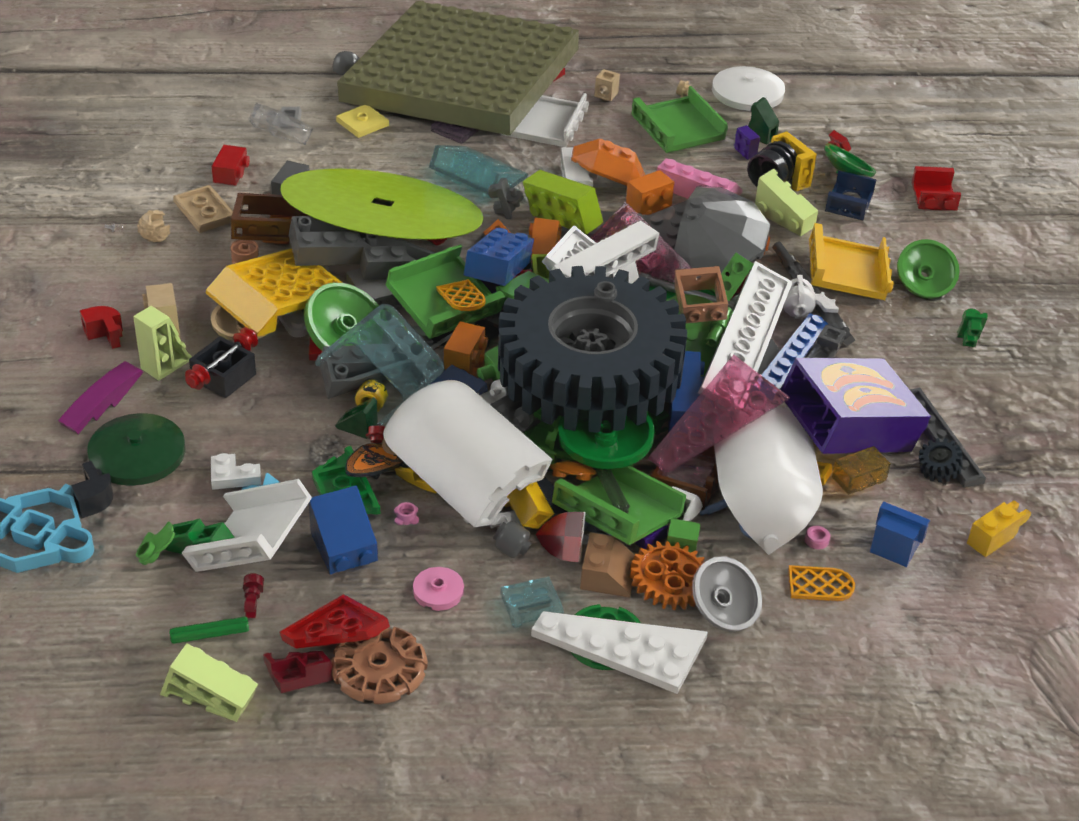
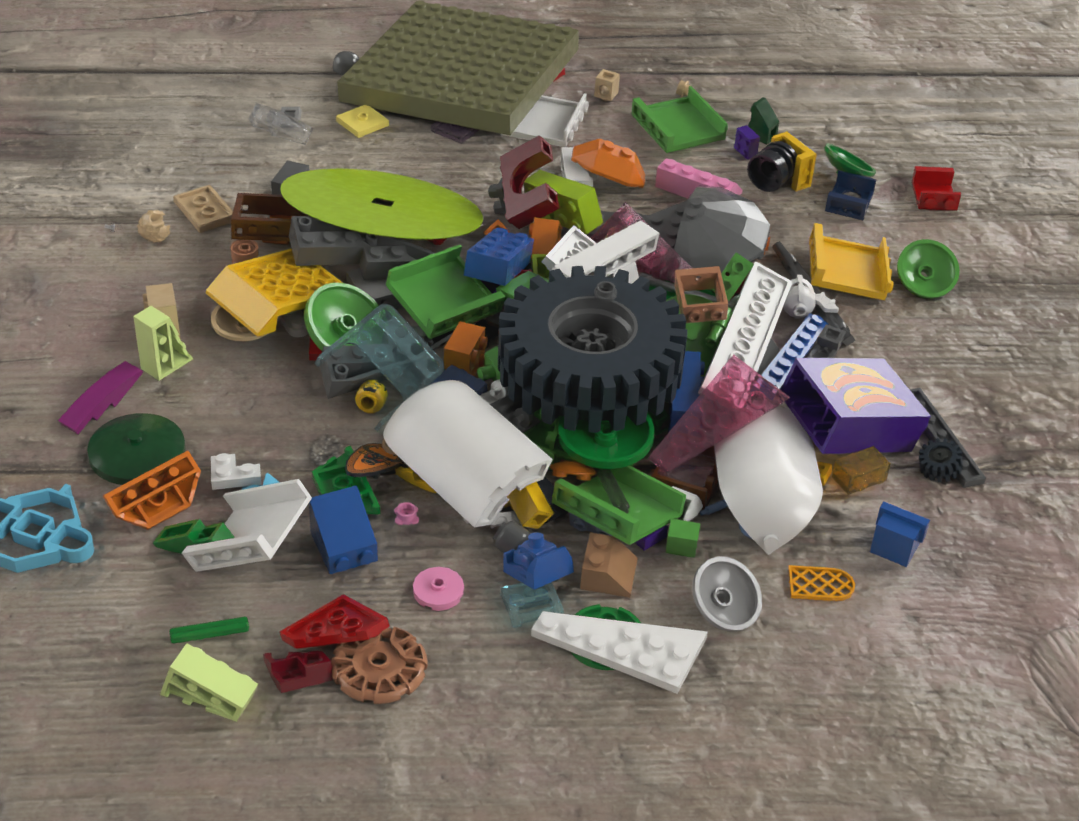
(94, 493): black brick -> none
(101, 322): red brick -> none
(154, 544): bright green plate -> none
(156, 493): none -> orange wedge
(224, 364): black brick -> none
(230, 165): red brick -> none
(252, 585): dark red piece -> none
(359, 418): dark green slope -> none
(375, 434): red plate -> none
(457, 304): light orange window -> none
(473, 168): clear light blue slope -> none
(515, 169): none -> dark red arch
(537, 562): none -> blue brick
(564, 536): shield -> none
(650, 193): orange brick -> none
(666, 574): orange gear -> none
(745, 85): white dish -> none
(783, 205): yellowish green wedge -> none
(817, 537): bright pink tile -> none
(839, 140): red tile -> none
(971, 326): green hips -> none
(996, 528): yellow hinge -> none

